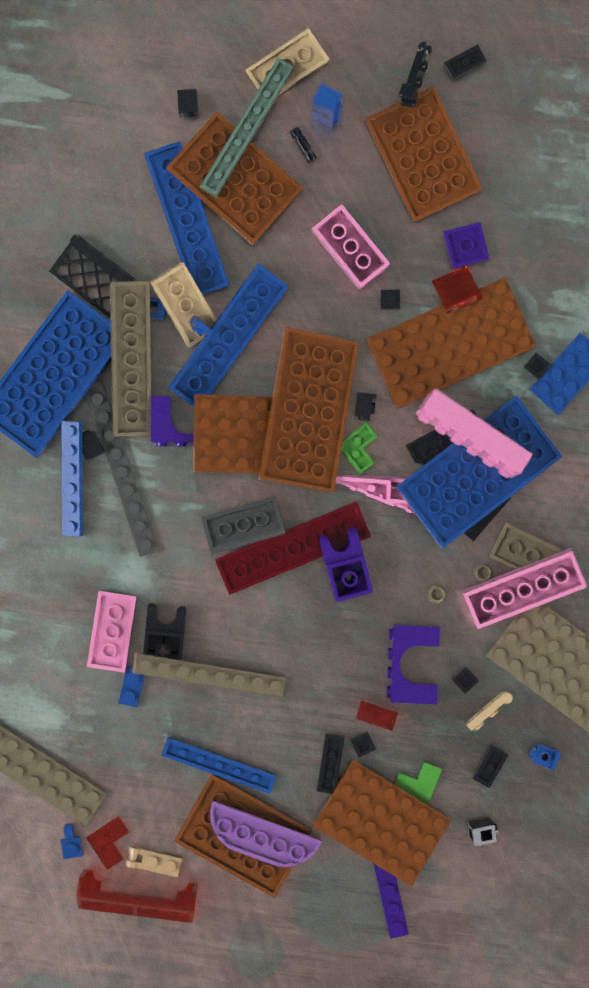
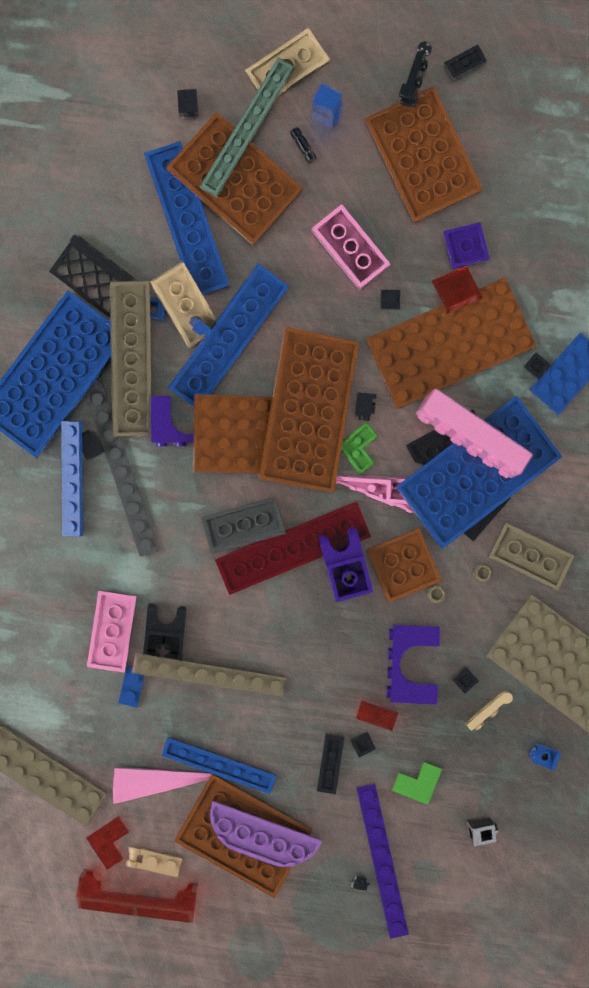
(71, 845): blue plate -> none
(140, 782): none -> bright pink wedge
(360, 883): none -> black plate
(382, 822): dark orange plate -> none
(403, 565): none -> dark orange plate
(490, 766): black plate -> none
(524, 588): bright pink brick -> none

